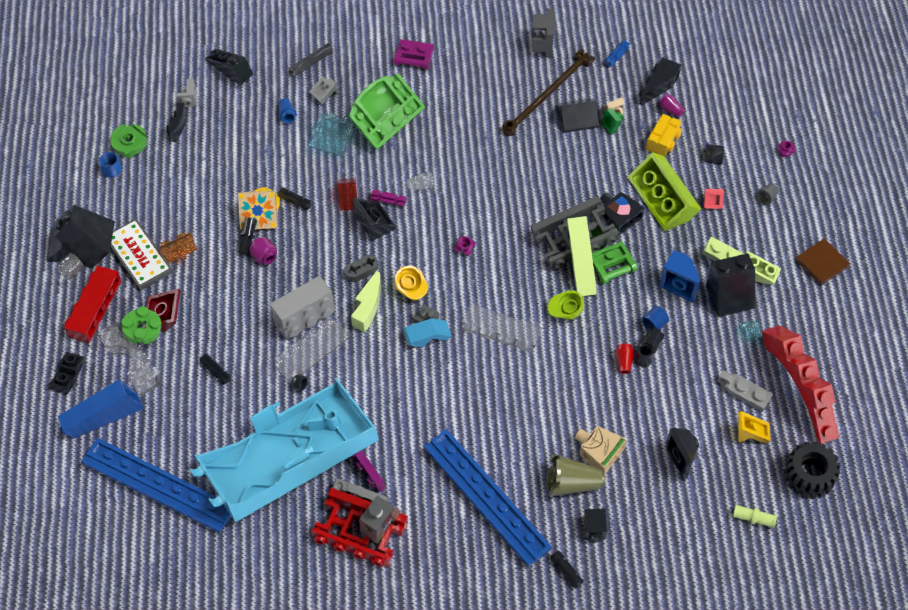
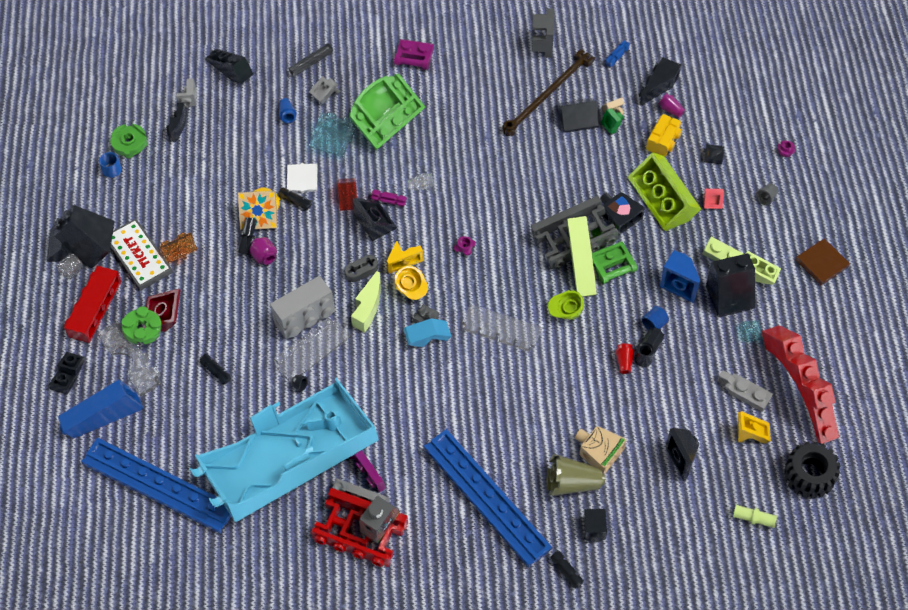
(302, 177): none -> white piece
(399, 258): none -> yellow slope

